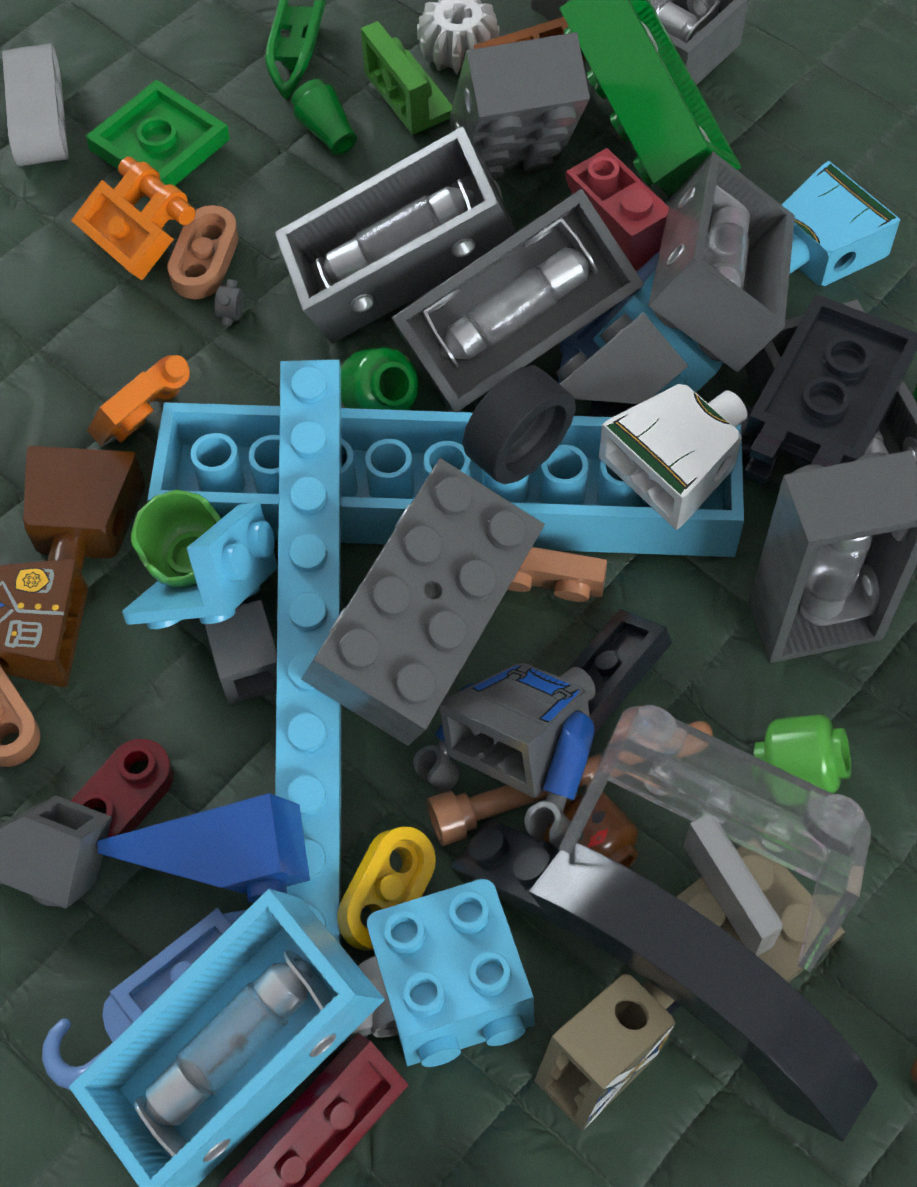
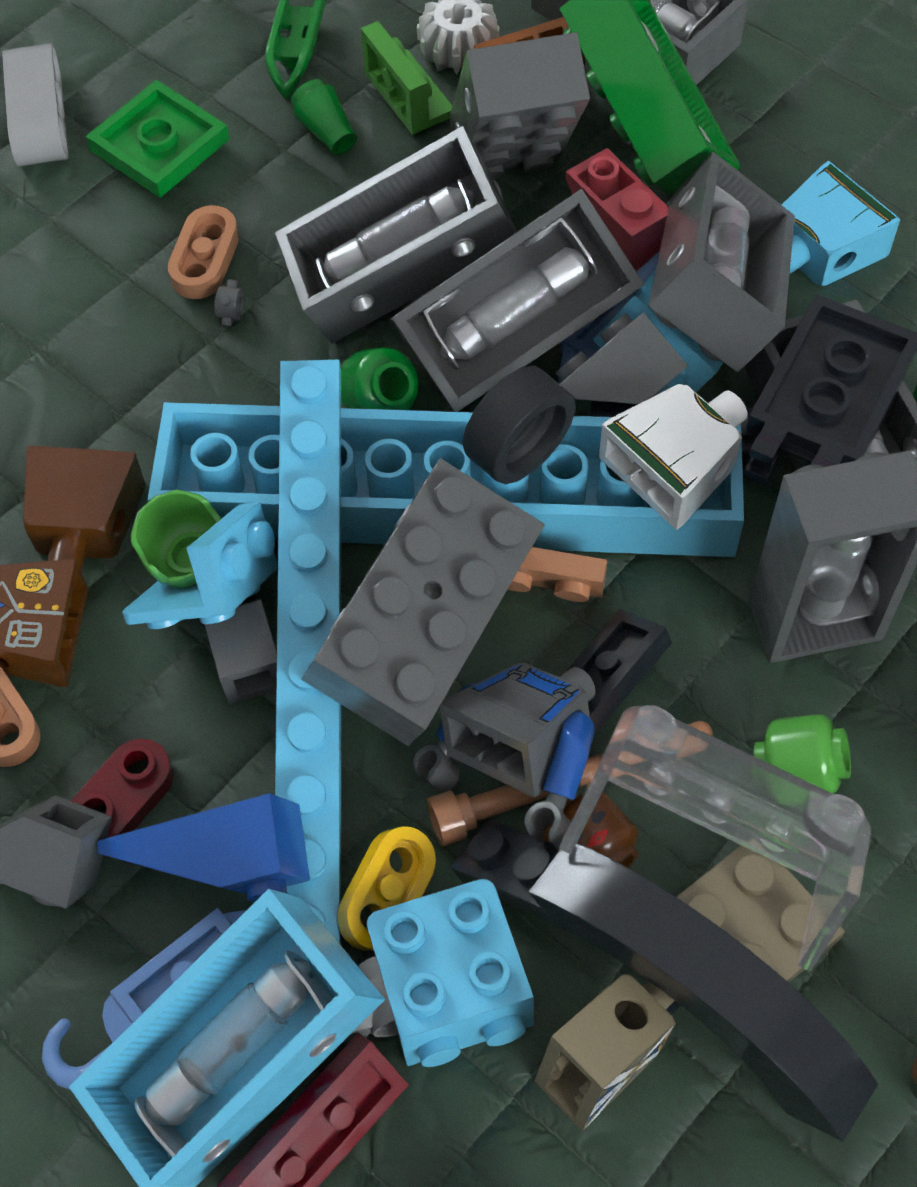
(123, 230): orange plate -> none
(131, 405): orange plate -> none
(732, 885): light grey tile -> none

